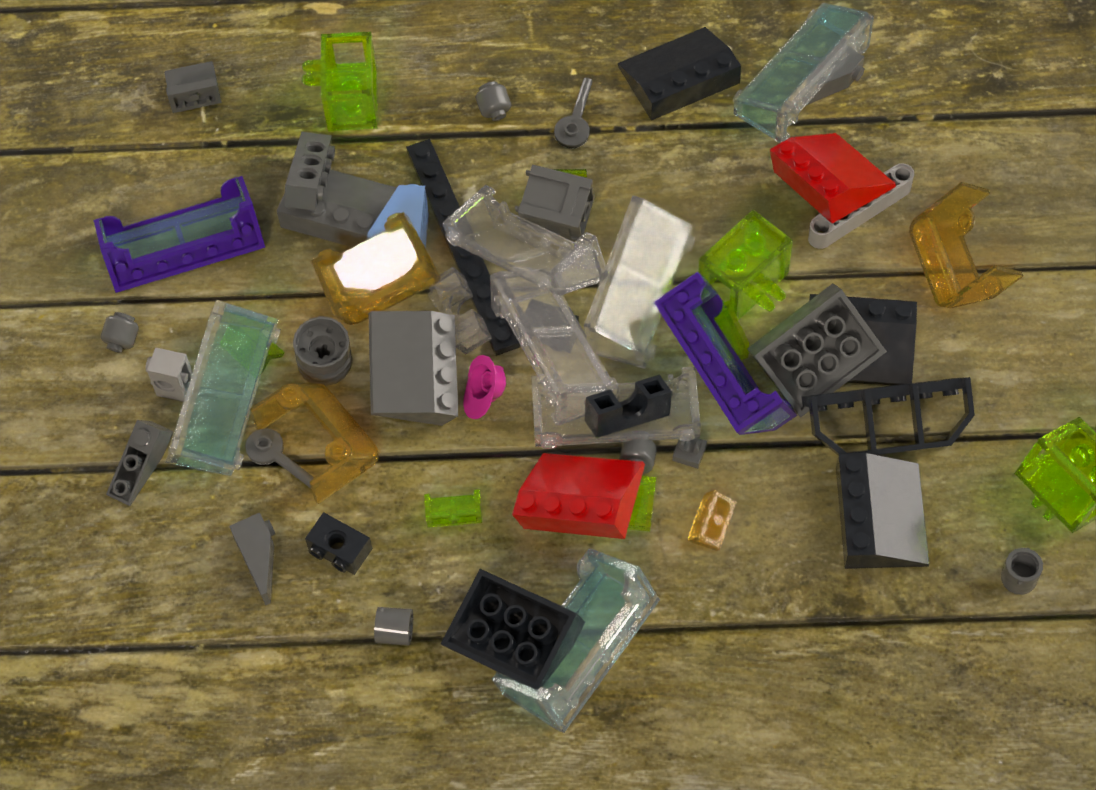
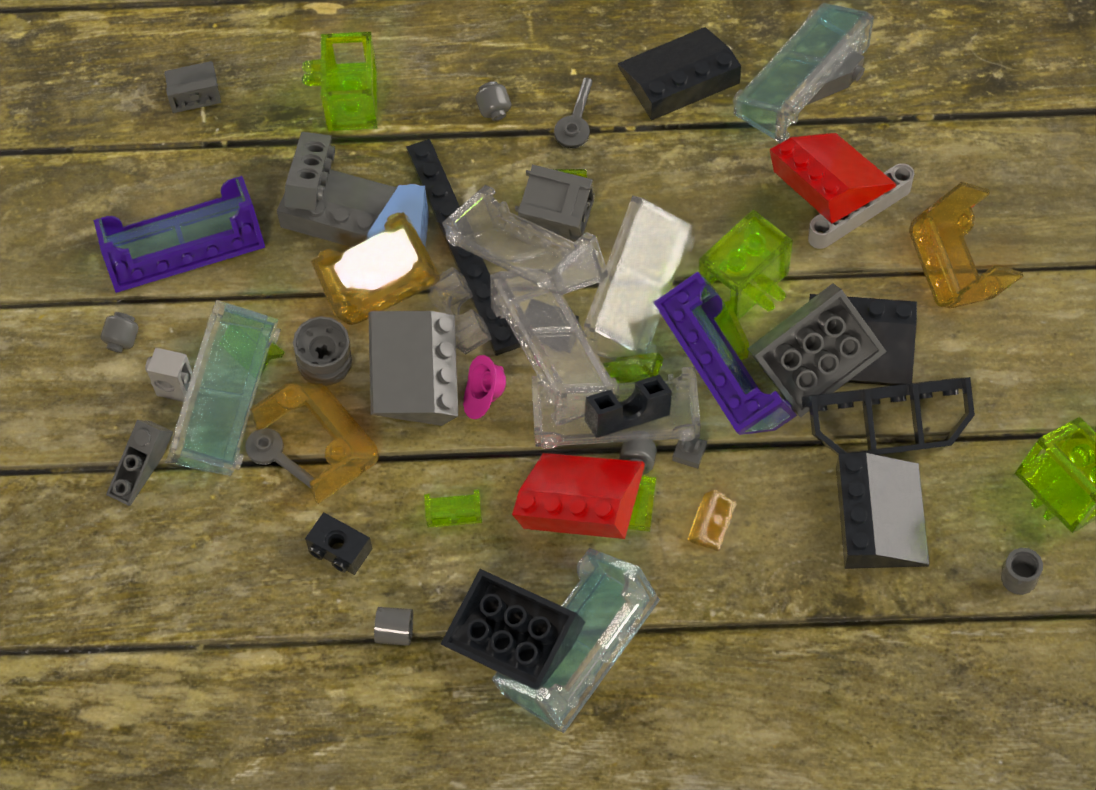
(257, 550): dark grey slope -> none
(634, 367): none -> clear neon green panel

